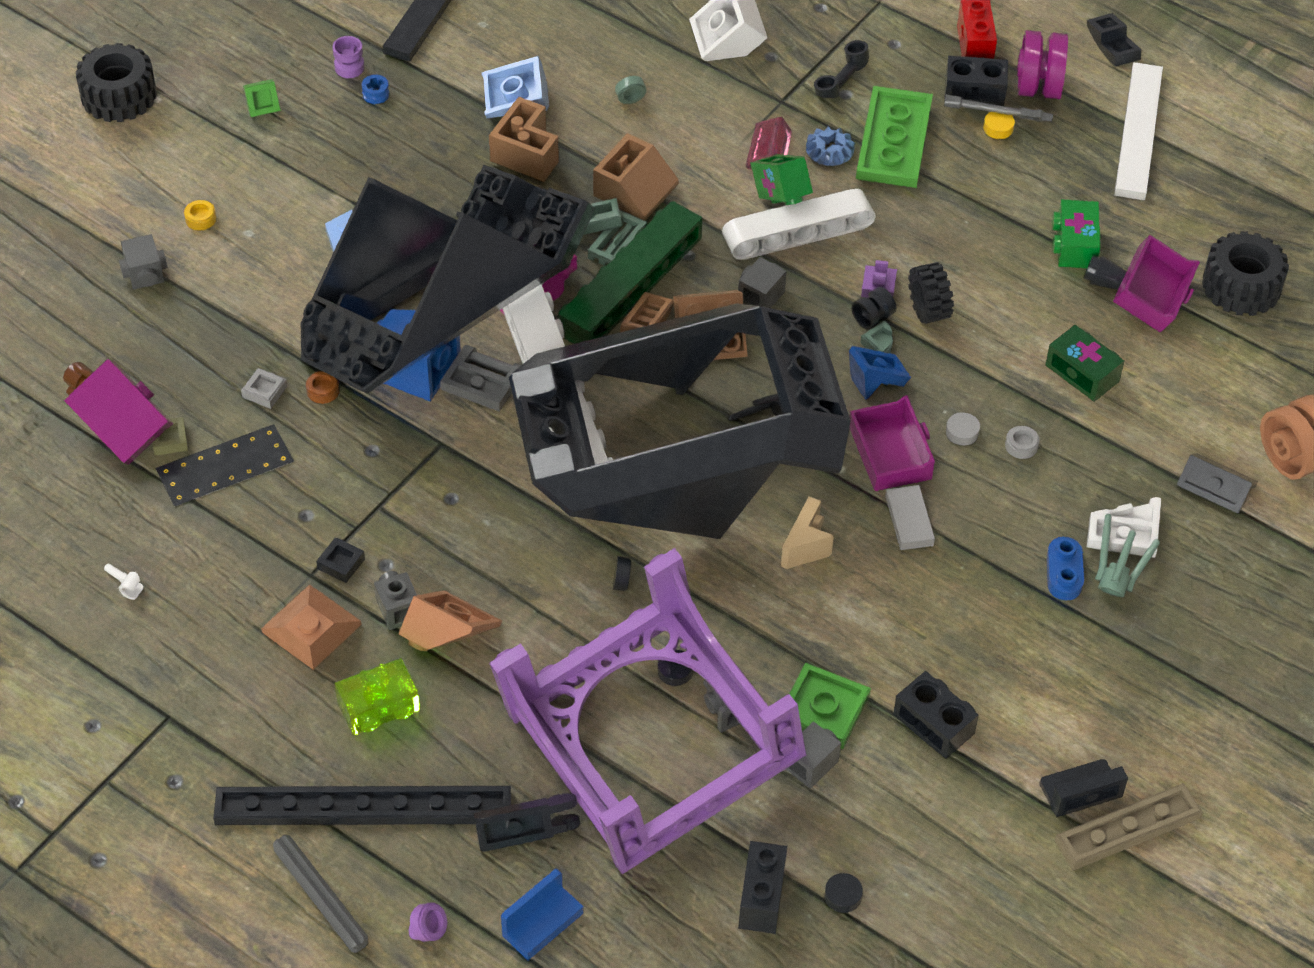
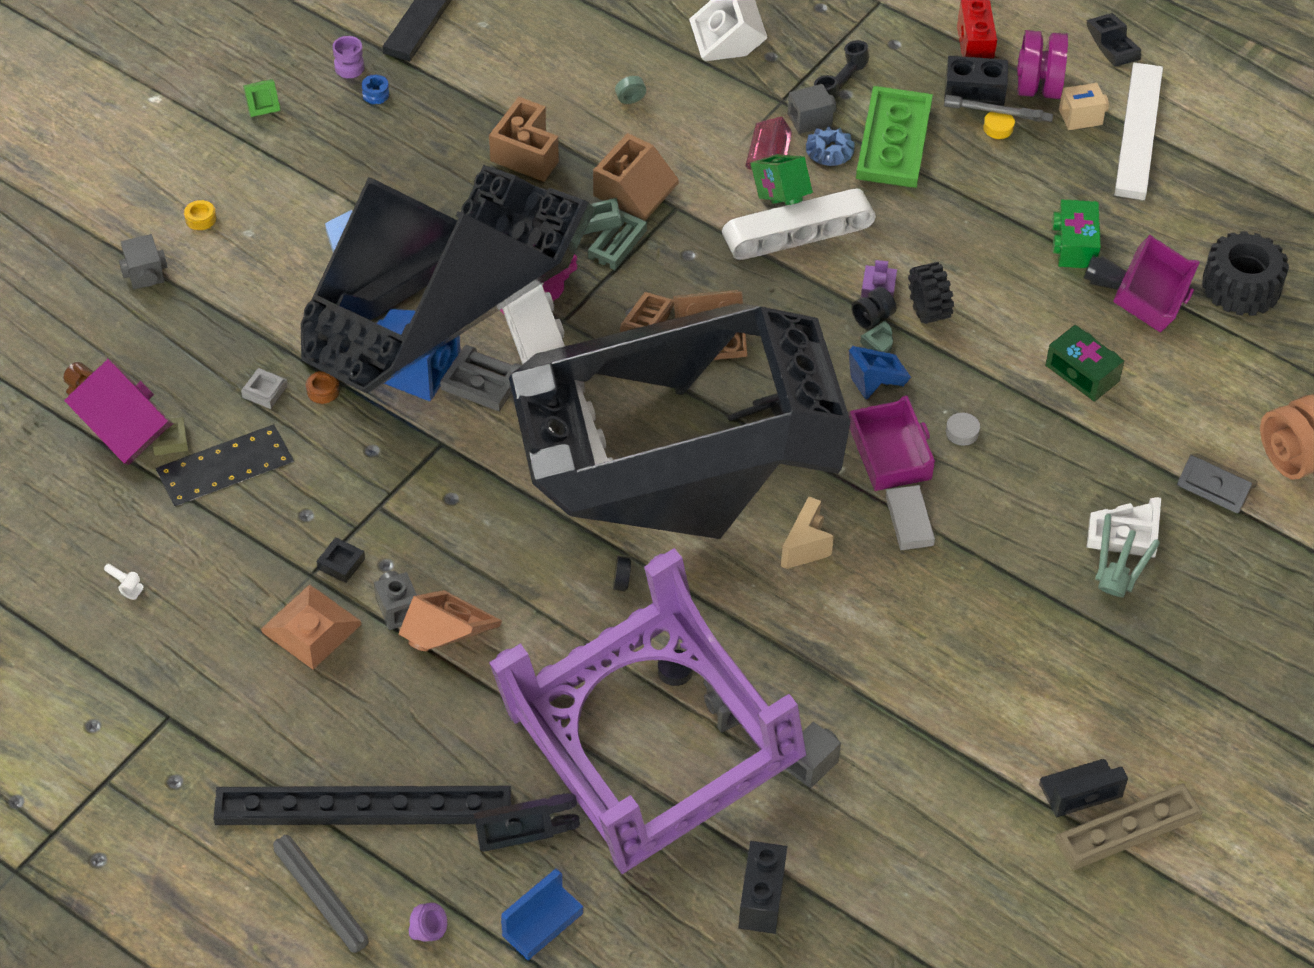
(116, 82): black tyre -> none
(377, 696): clear neon green brick -> none
(512, 81): light blue slope -> none
(631, 273): dark green brick -> none
(762, 283): dark grey brick -> none
(811, 108): none -> dark grey brick
(829, 701): bright green tile -> none
(843, 892): black tile -> none
(931, 719): black brick -> none
(1022, 442): light grey tile -> none
(1065, 565): blue plate -> none
(1083, 106): none -> tan brick

